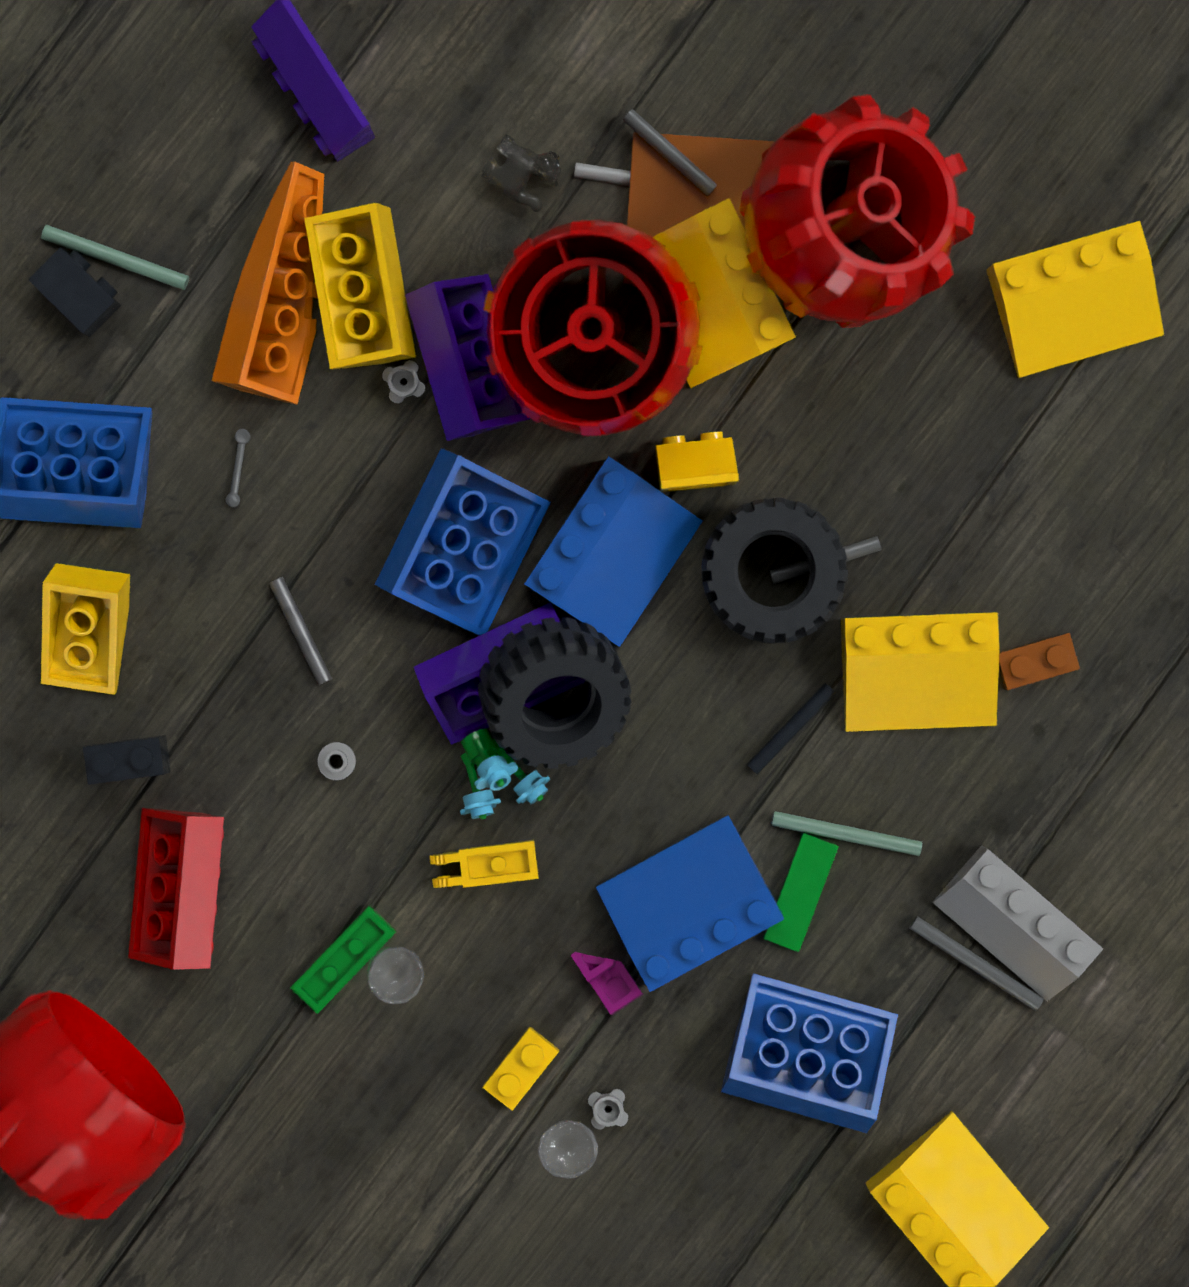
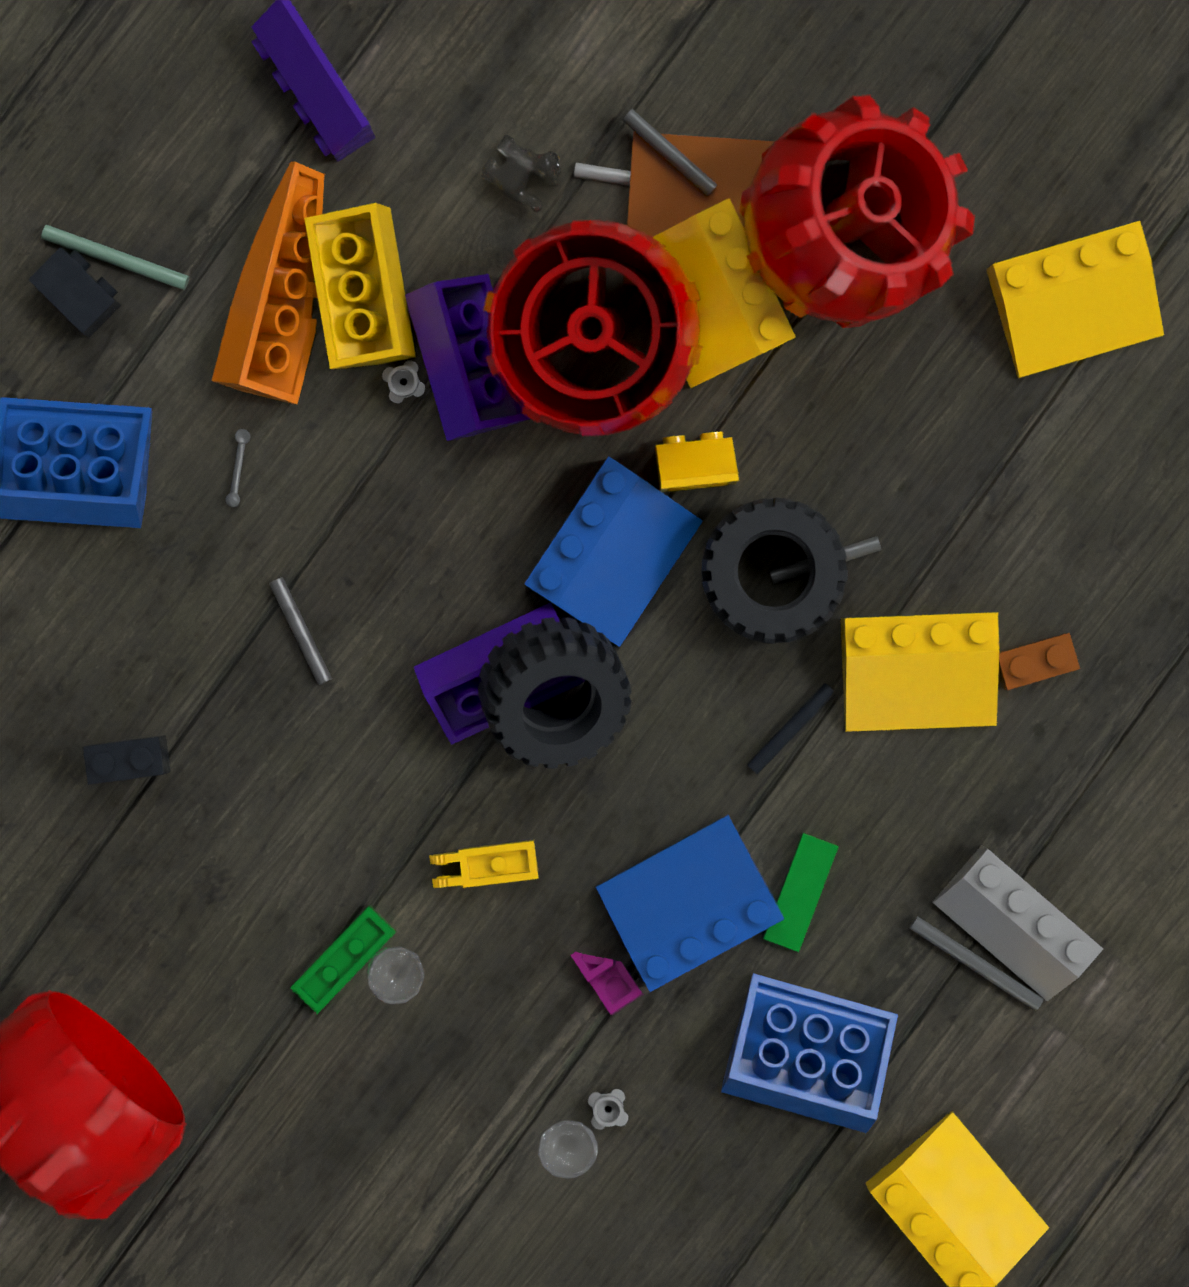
(83, 627): yellow slope -> none
(176, 888): red slope -> none
(345, 752): light grey plate -> none
(462, 542): blue slope -> none
(495, 774): medium azure plant -> none
(520, 1068): yellow plate -> none
(846, 833): sand green bar -> none

